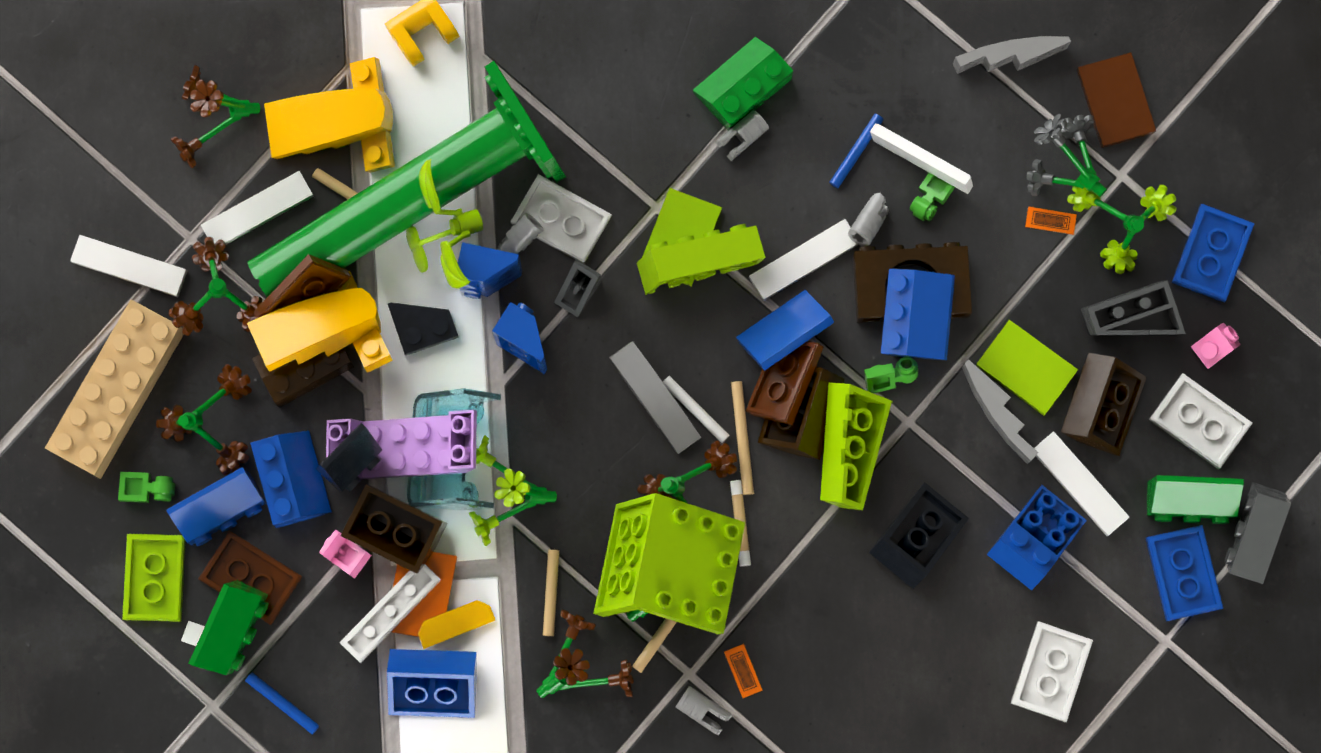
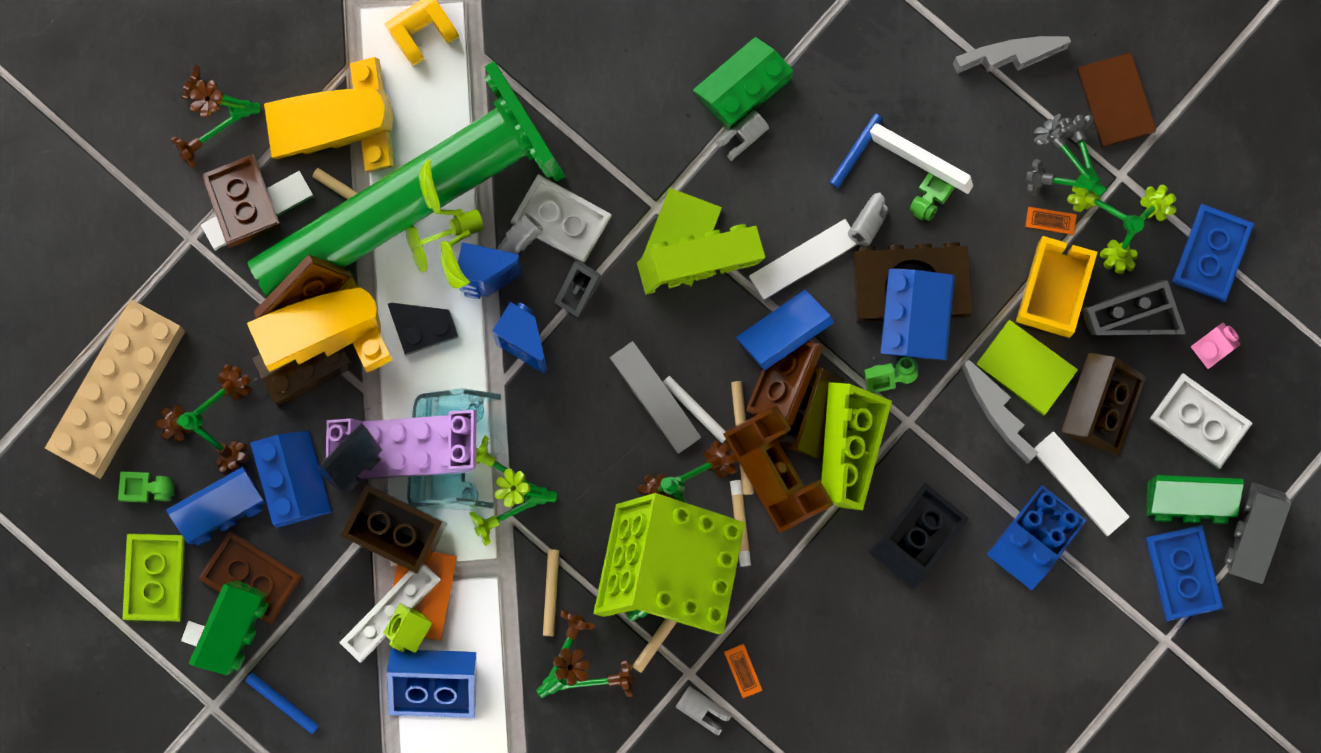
(128, 266): white tile -> none
(210, 258): reddish brown plant -> none
(241, 201): none -> tile
(344, 554): bright pink bracket -> none
(407, 628): none -> lime brick
(455, 623): yellow piece -> none
(771, 471): none -> reddish brown bracket
(1051, 671): white tile -> none
(1056, 287): none -> yellow piece

